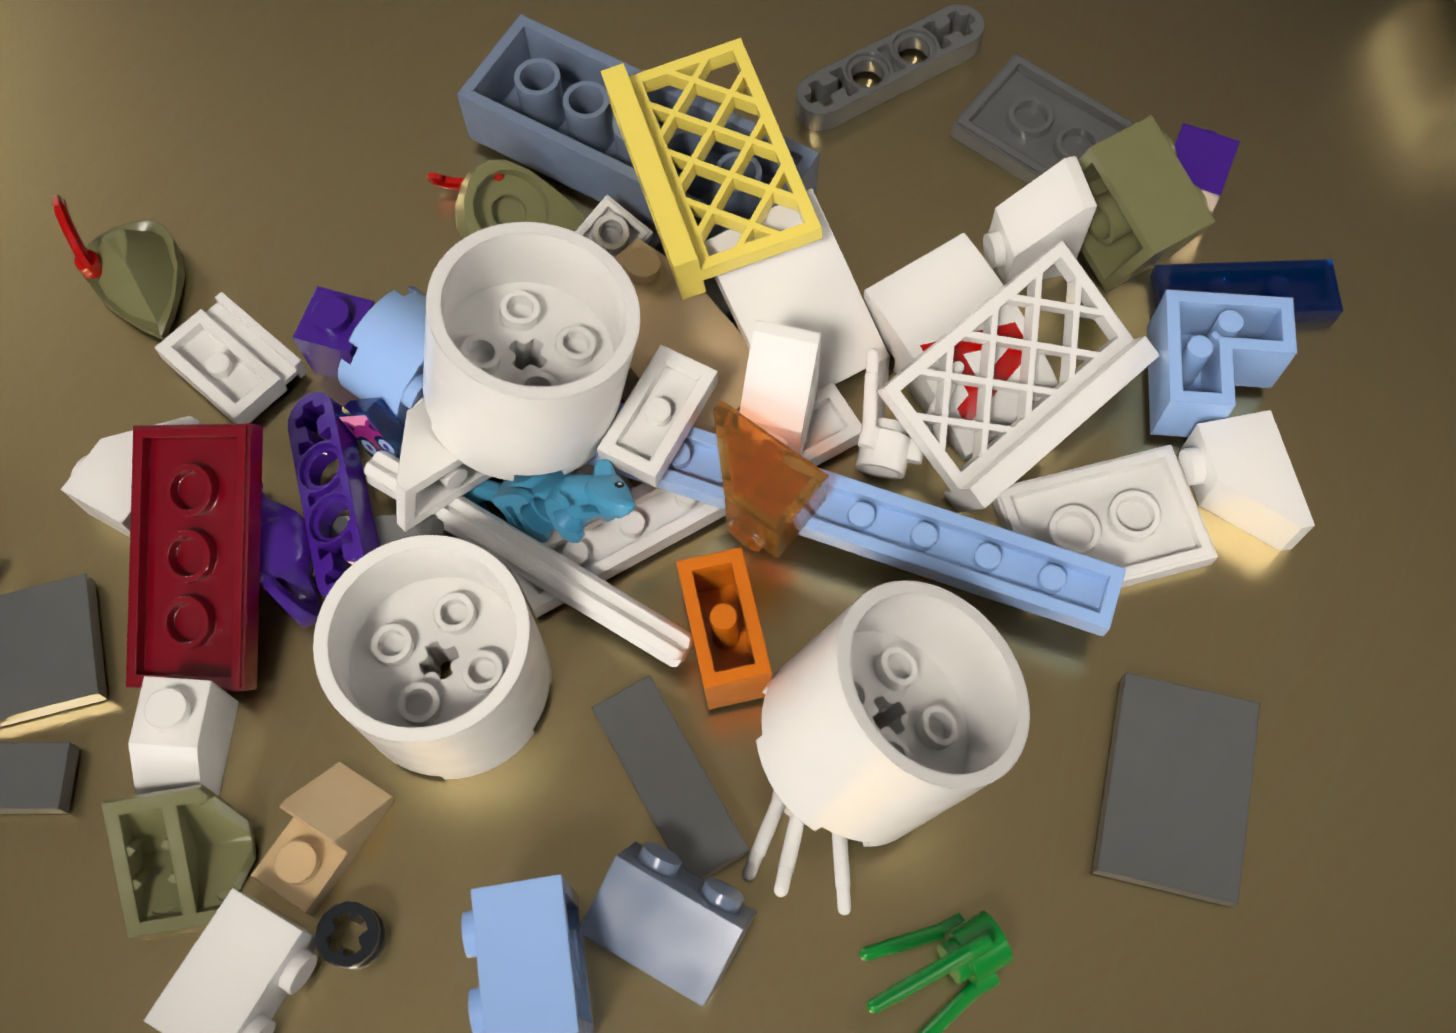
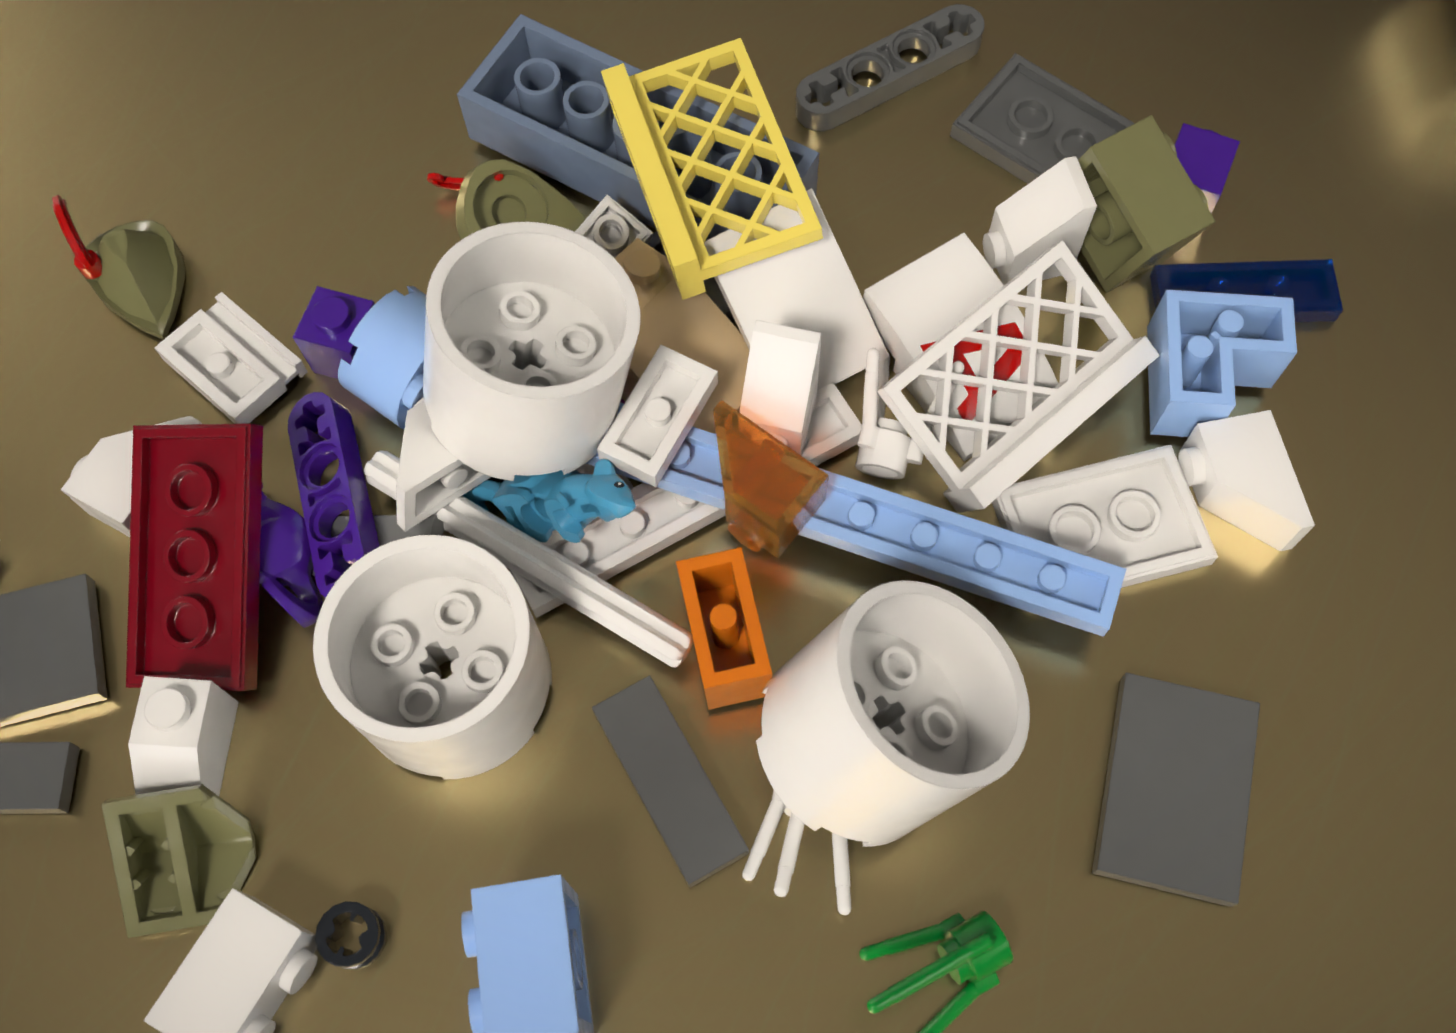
(326, 833): tan slope -> none
(373, 425): clear blue tile -> none
(668, 920): sand blue brick -> none

